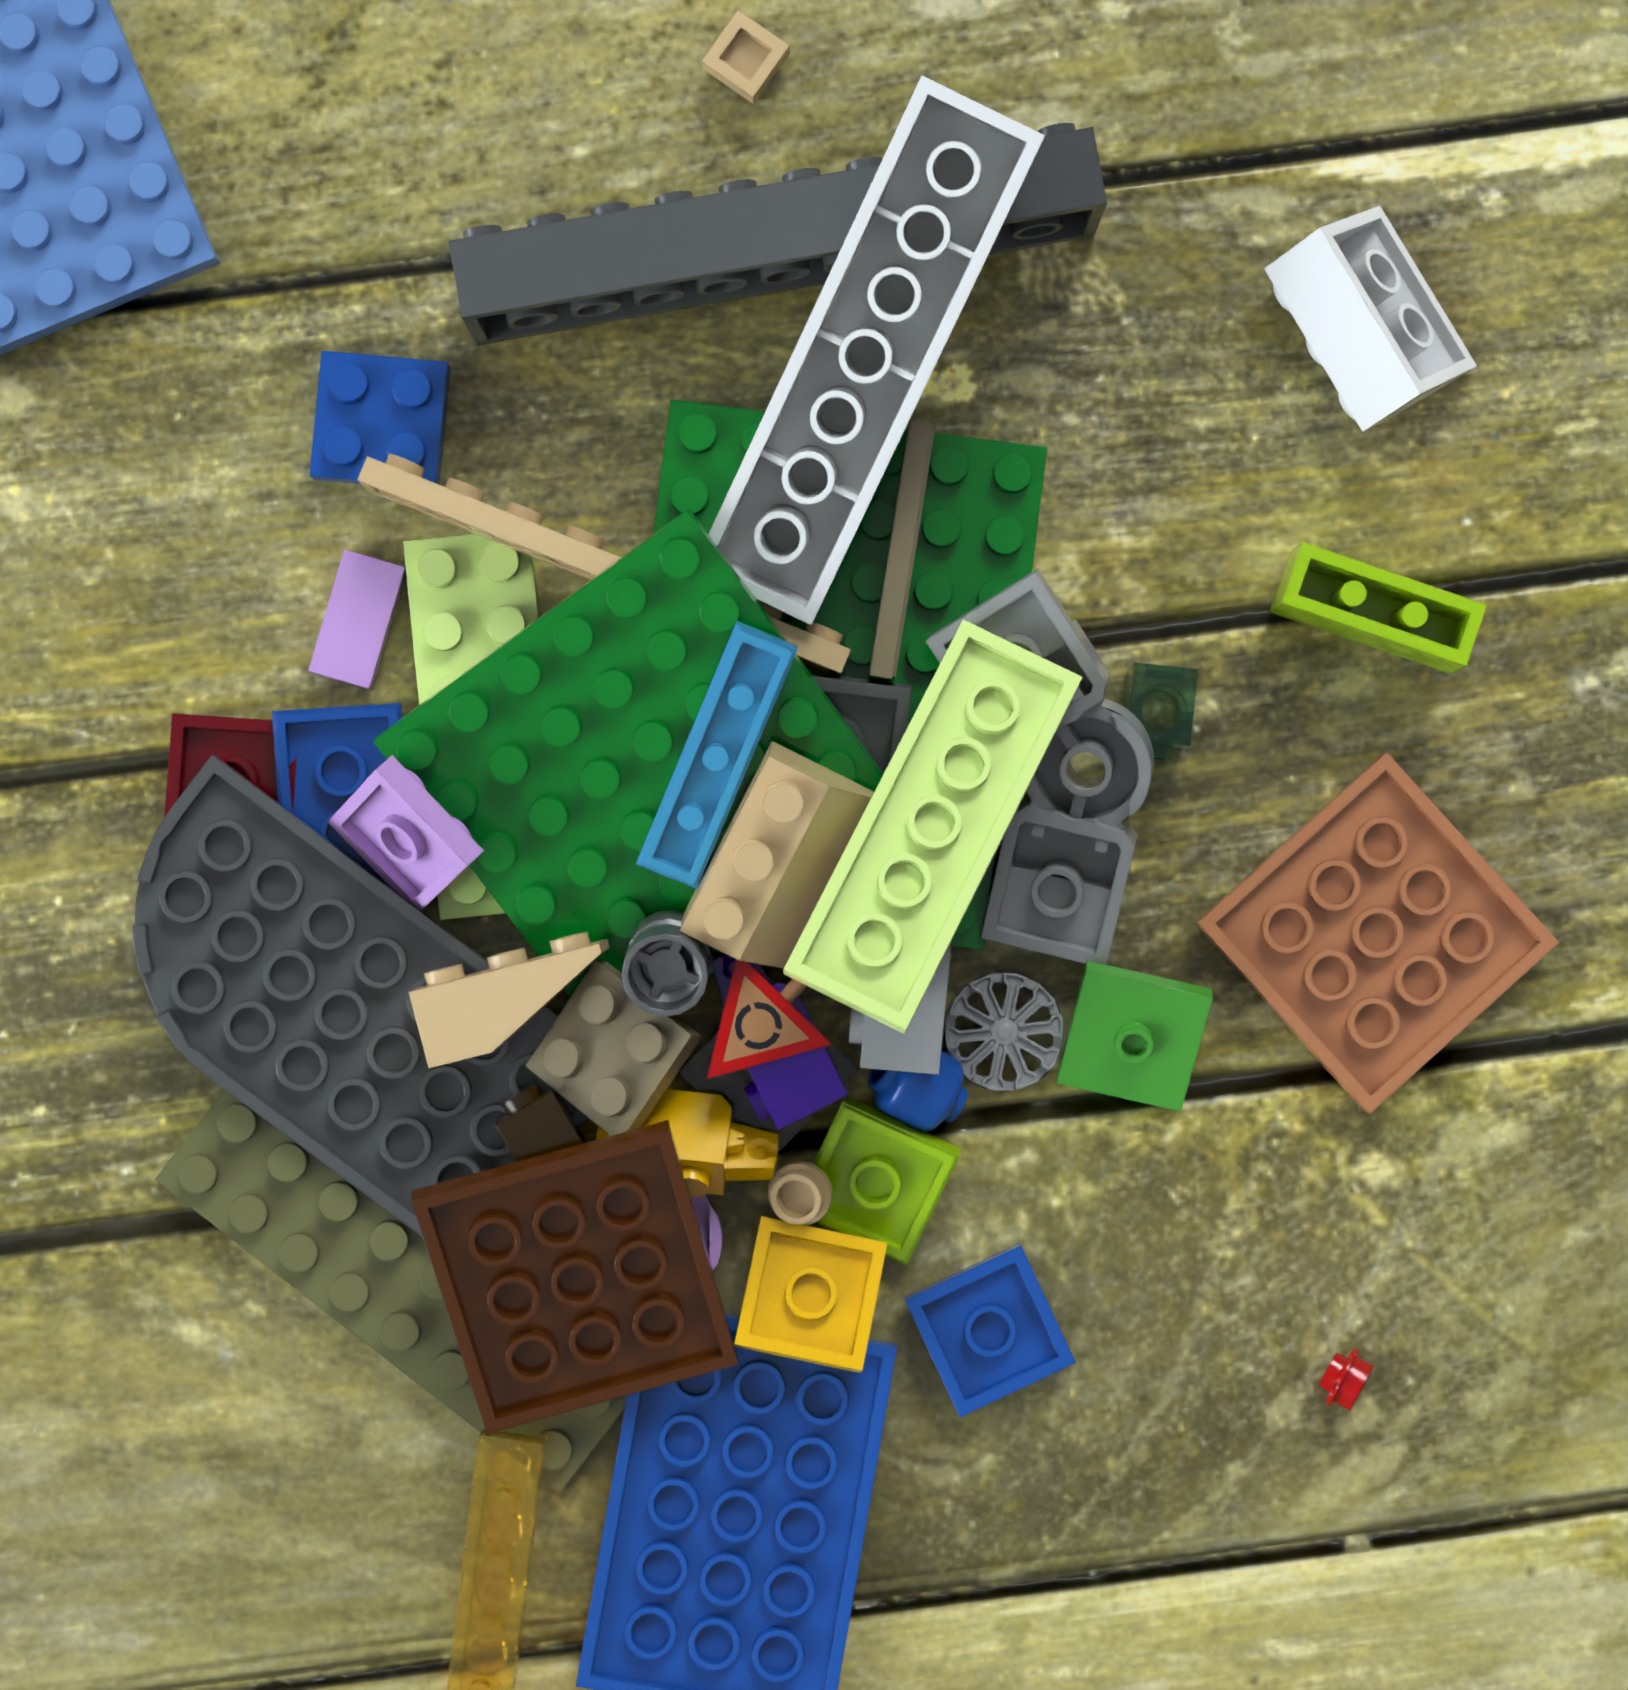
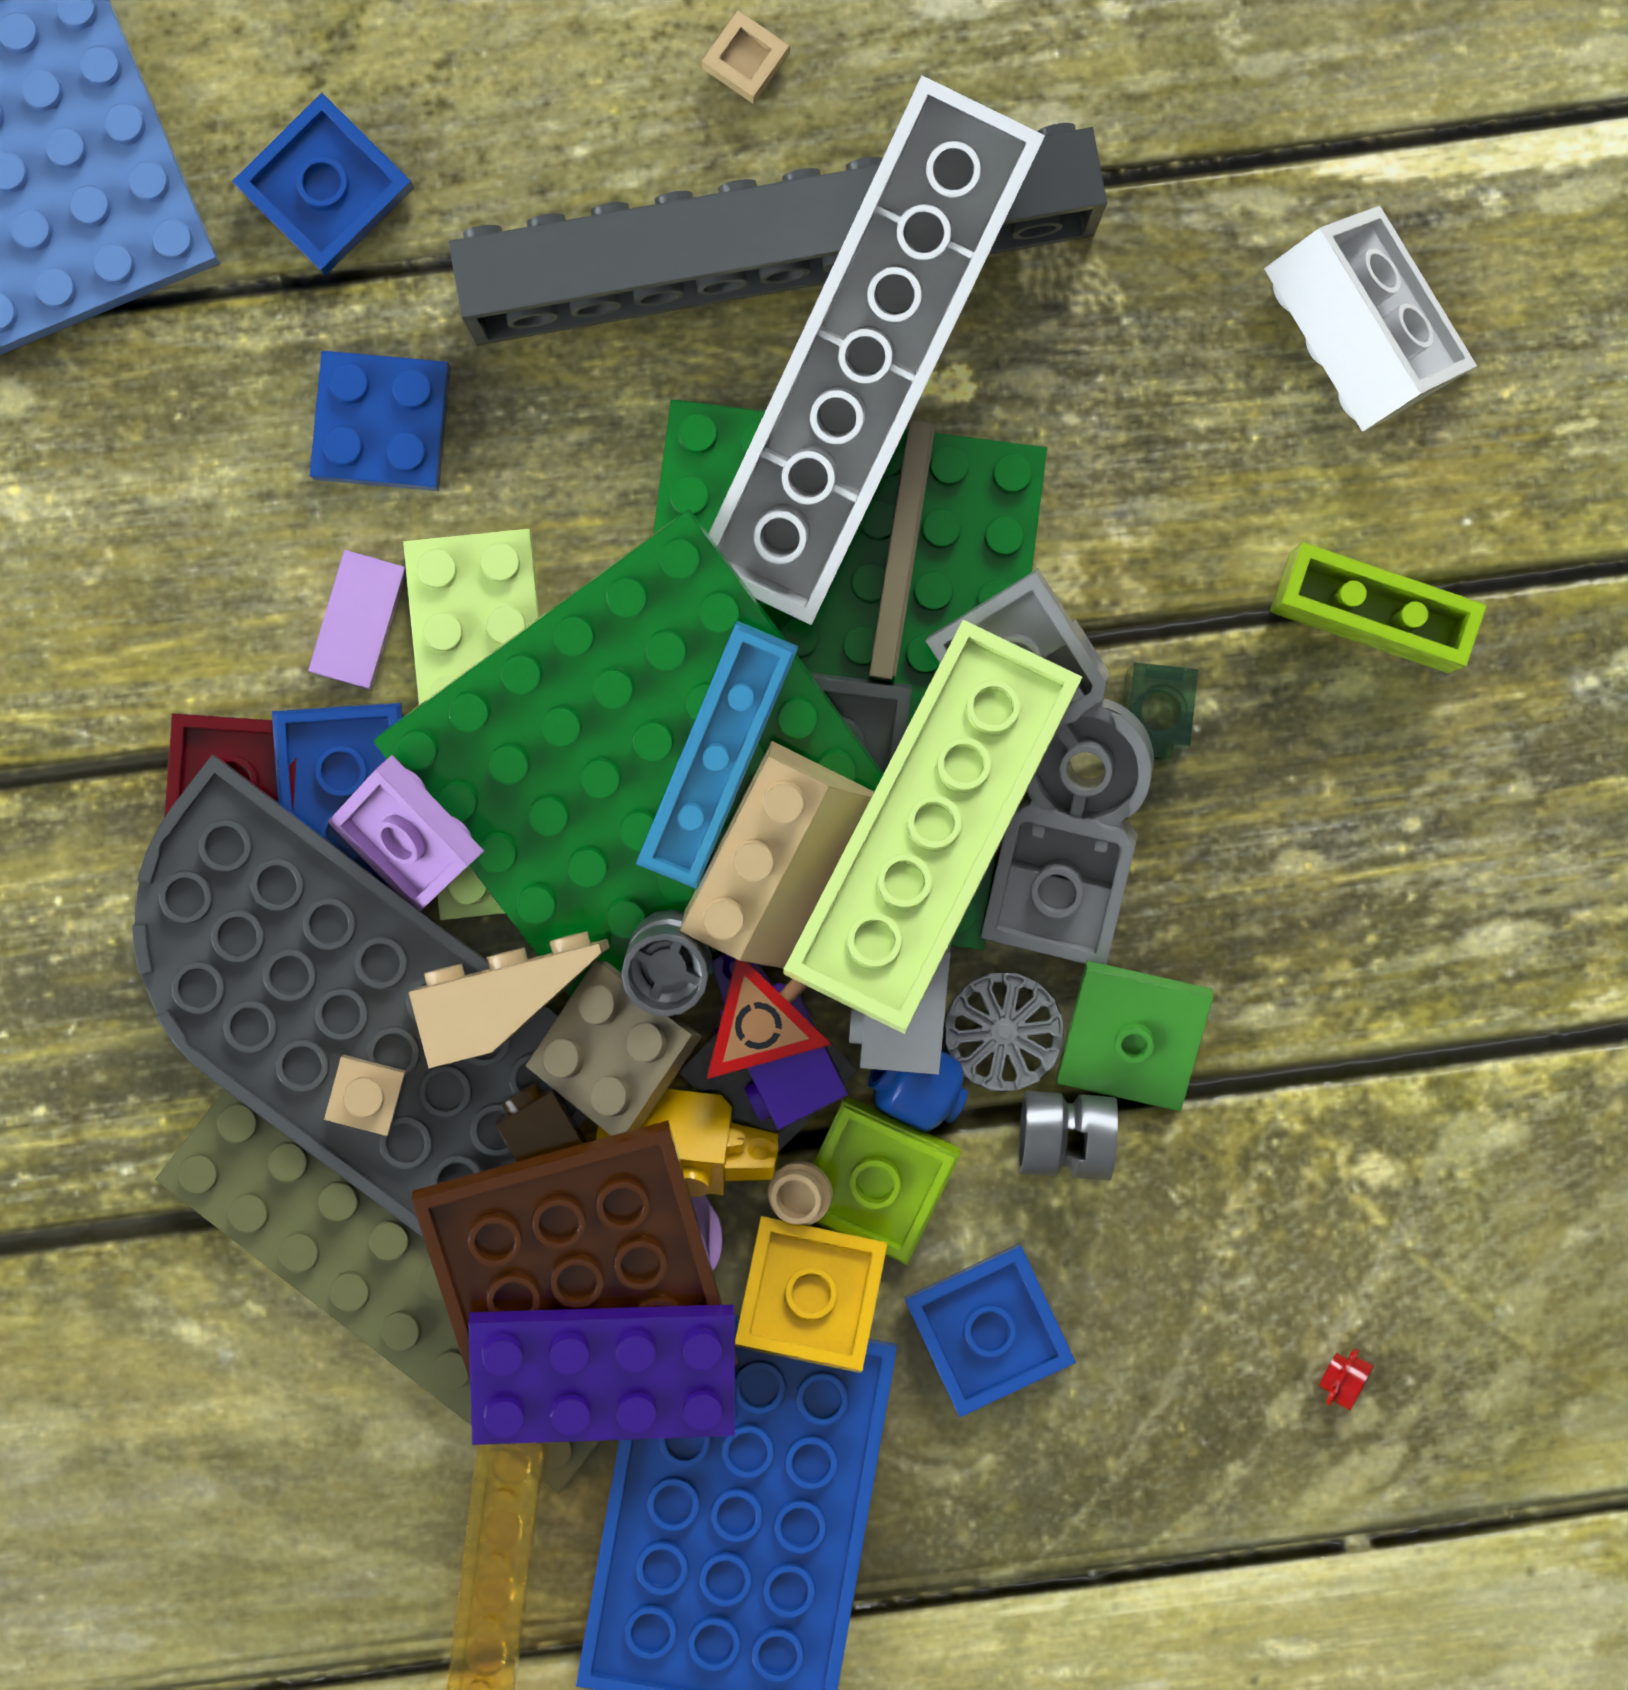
(323, 184): none -> blue plate
(365, 1095): none -> tan plate
(573, 551): tan plate -> none
(602, 1374): none -> dark purple plate
(1045, 1132): none -> flat silver wheel
(1376, 933): nougat plate -> none

